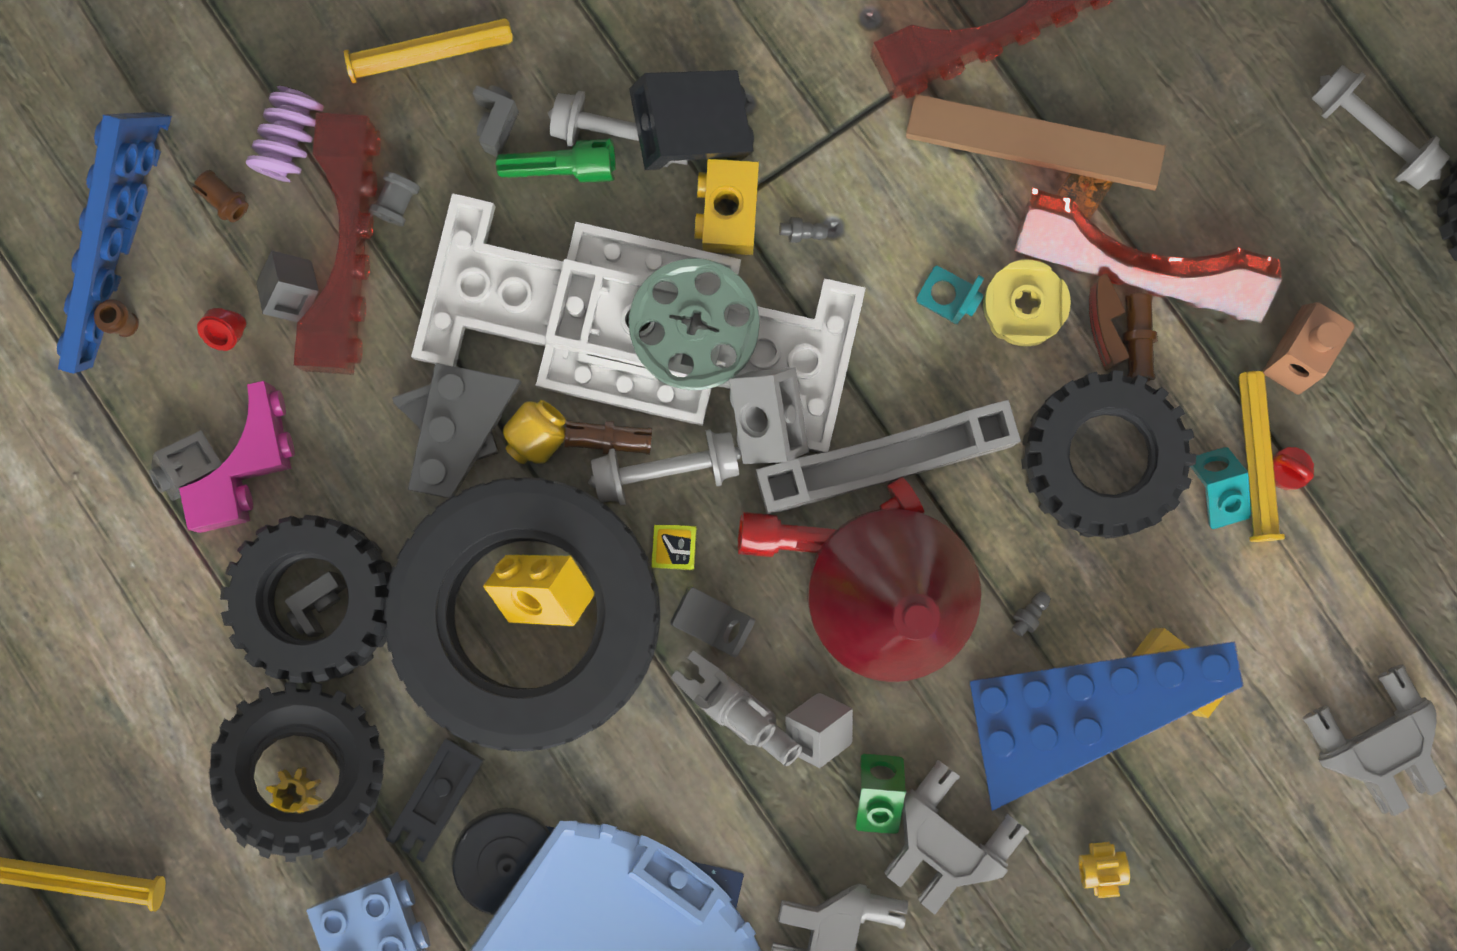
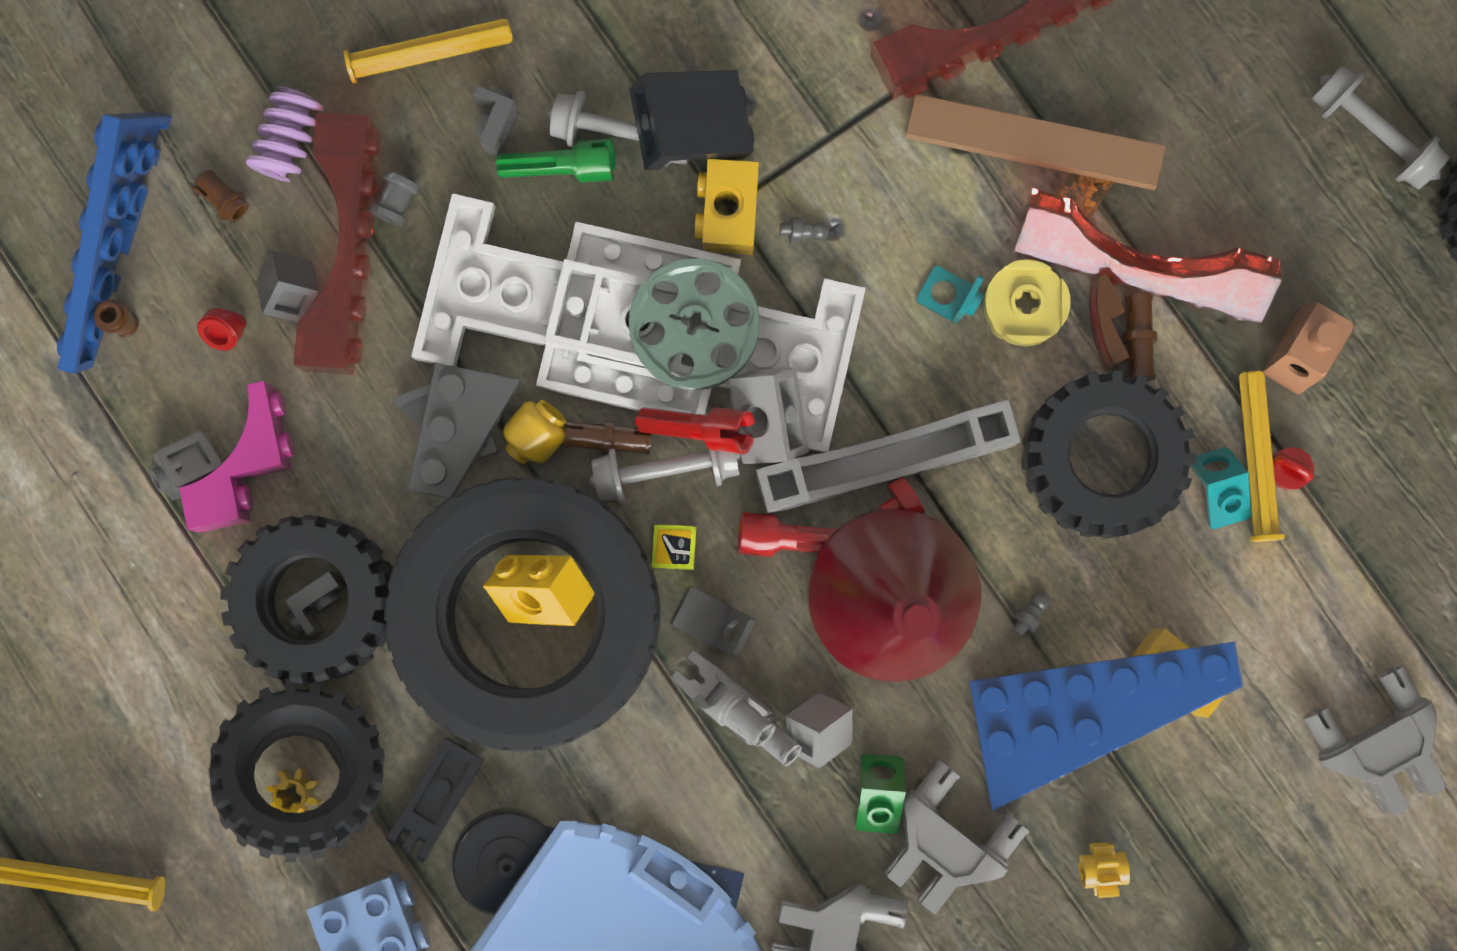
(717, 429): none -> red piece

